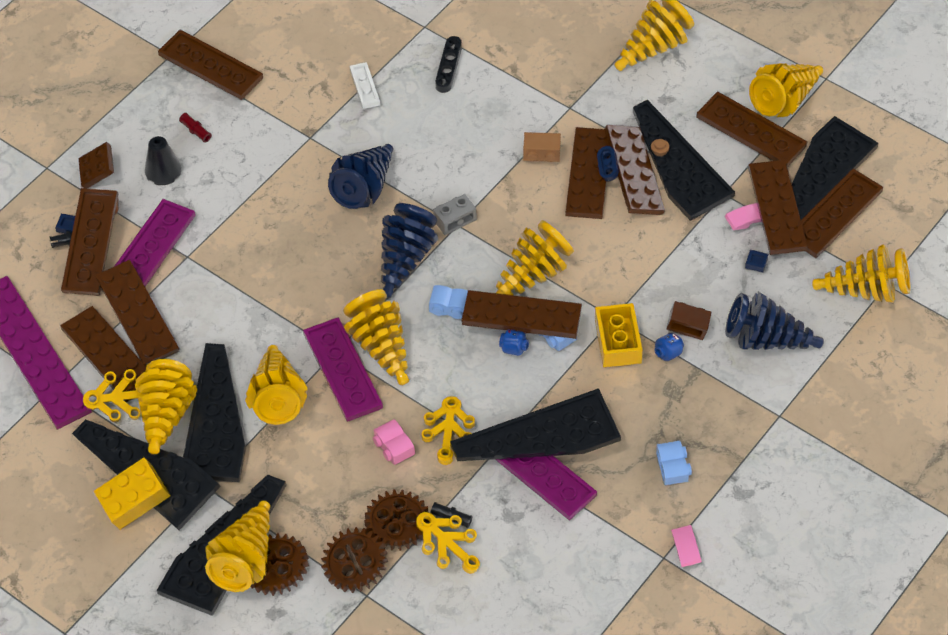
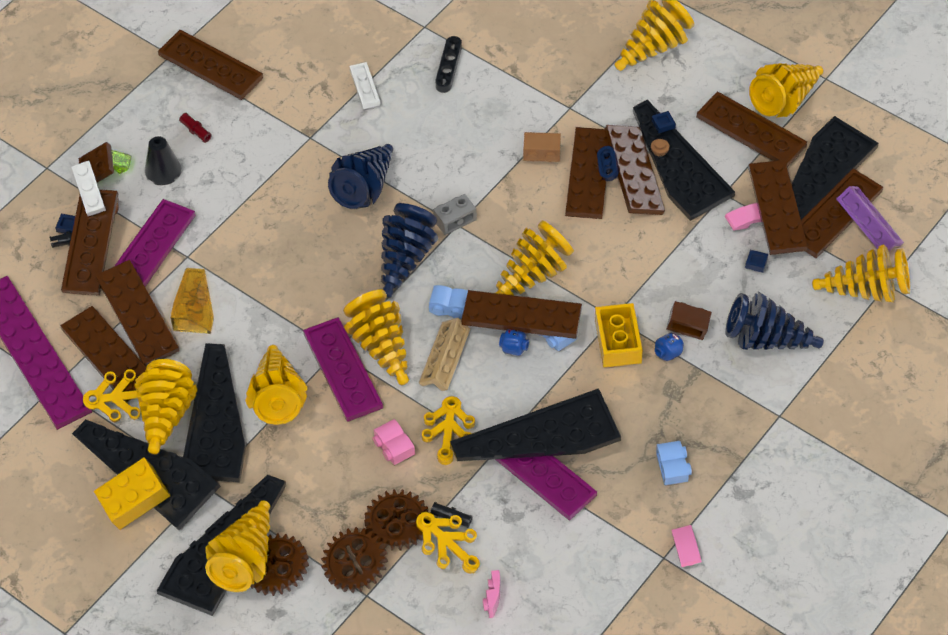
(88, 188): none -> white plate
(121, 161): none -> clear neon green slope
(192, 304): none -> clear yellow wedge
(447, 354): none -> tan fence
(492, 598): none -> bright pink slope
(663, 122): none -> dark blue plate
(868, 218): none -> medium lavender fence

